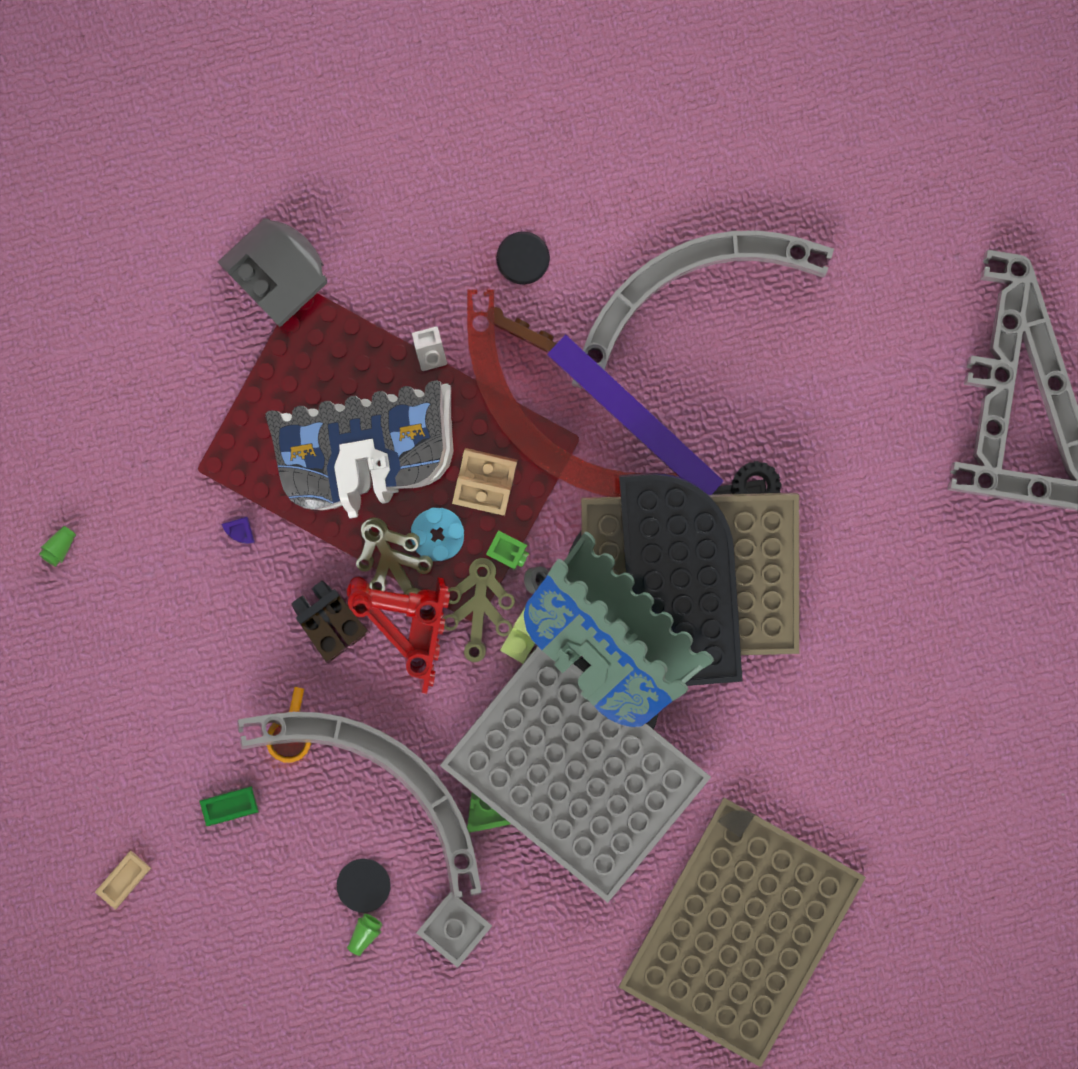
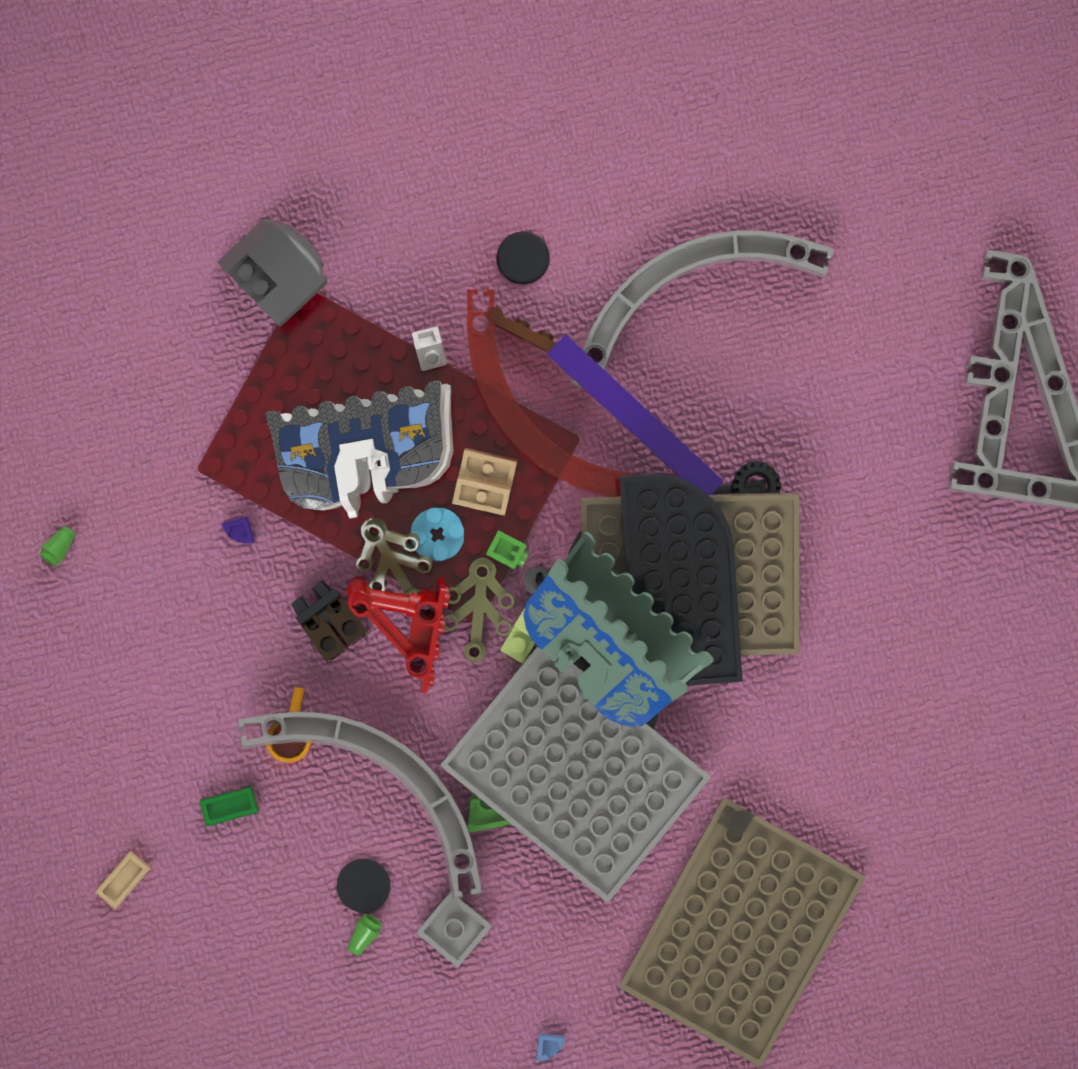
(549, 1046): none -> medium blue tile

